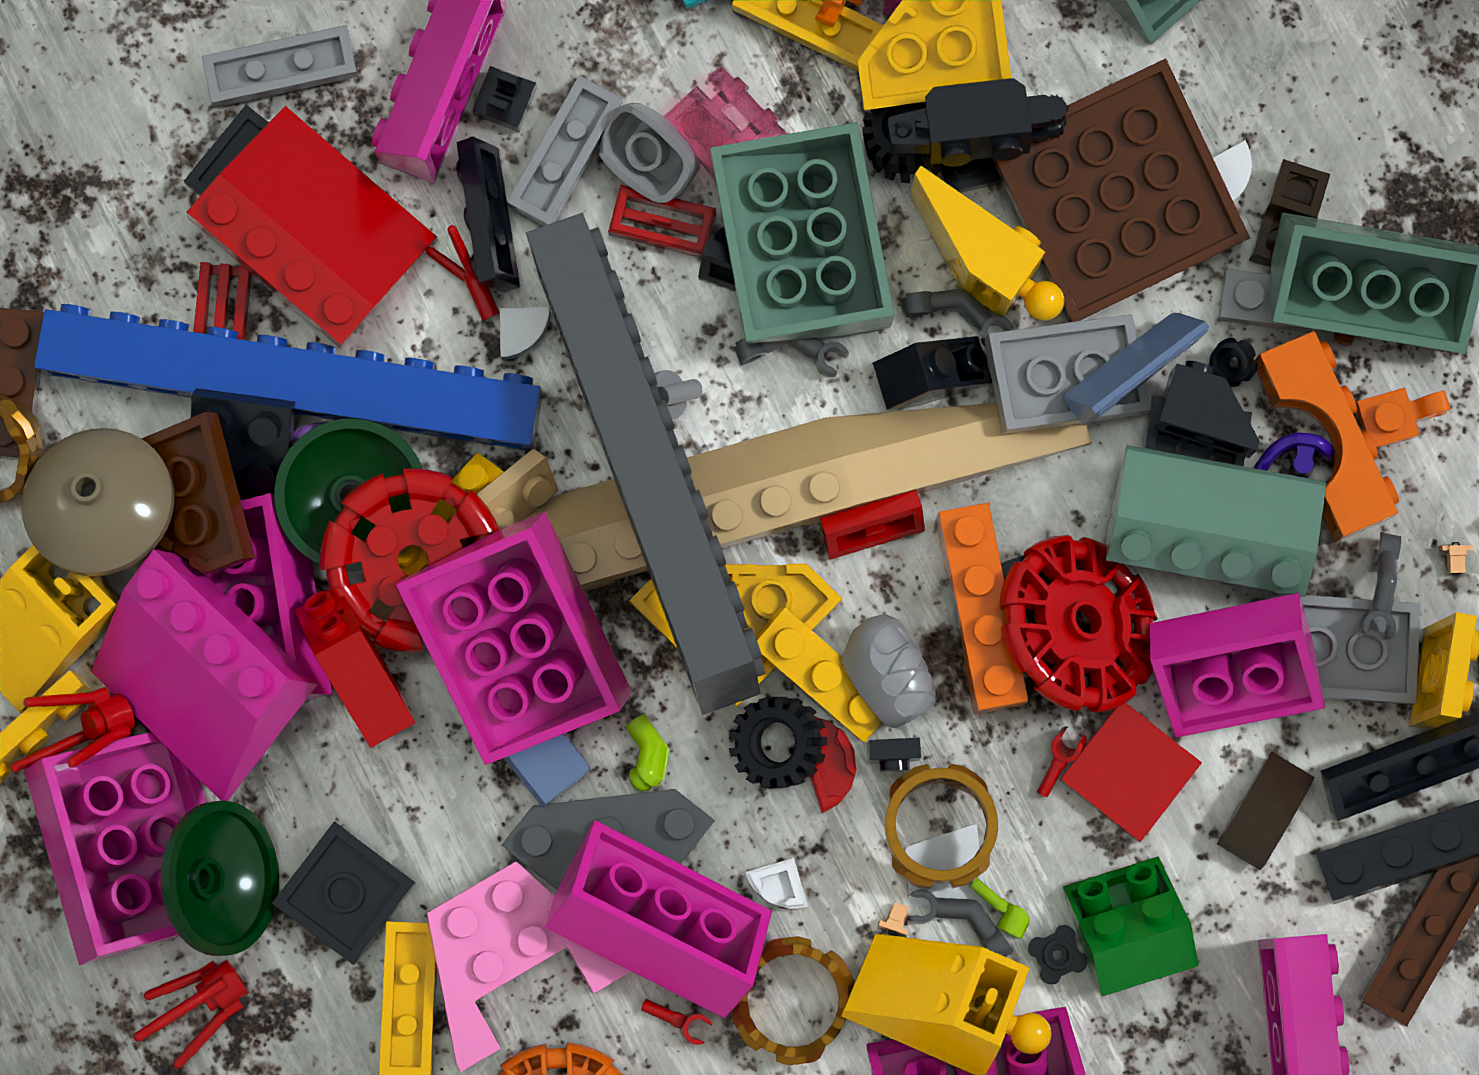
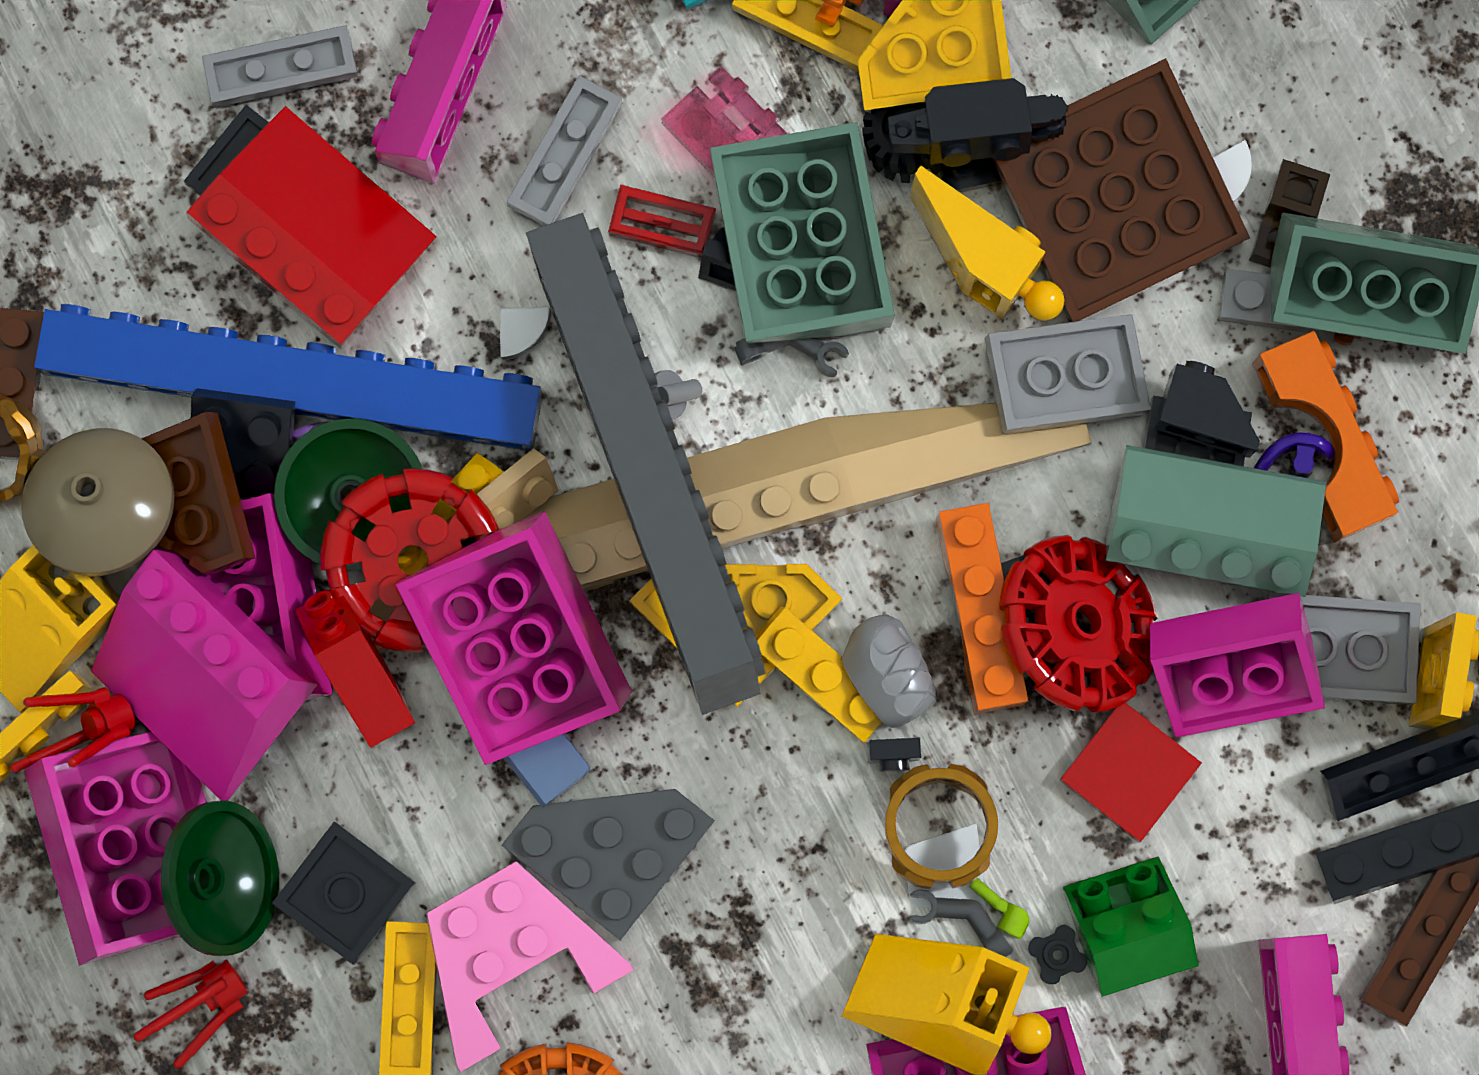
(224, 272): red tile -> none
(480, 293): red plant -> none
(487, 215): black plate -> none
(504, 99): black tile -> none
(647, 152): light grey piece -> none
(652, 757): lime arm -> none
(660, 920): dark pink slope -> none
(675, 1019): red hand -> none
(748, 742): black tyre -> none
(779, 884): white tile -> none
(838, 769): red tile -> none
(844, 983): pearl gold piece -> none
(872, 524): red tile -> none
(895, 920): light nougat piece -> none
(928, 302): dark grey arm -> none
(931, 371): black slope -> none
(1062, 755): red hand -> none
(1134, 366): sand blue slope -> none
(1221, 361): black plate -> none
(1265, 810): dark brown slope -> none
(1386, 585): dark grey arm -> none
(1393, 418): orange plate -> none
(1456, 556): light nougat piece -> none

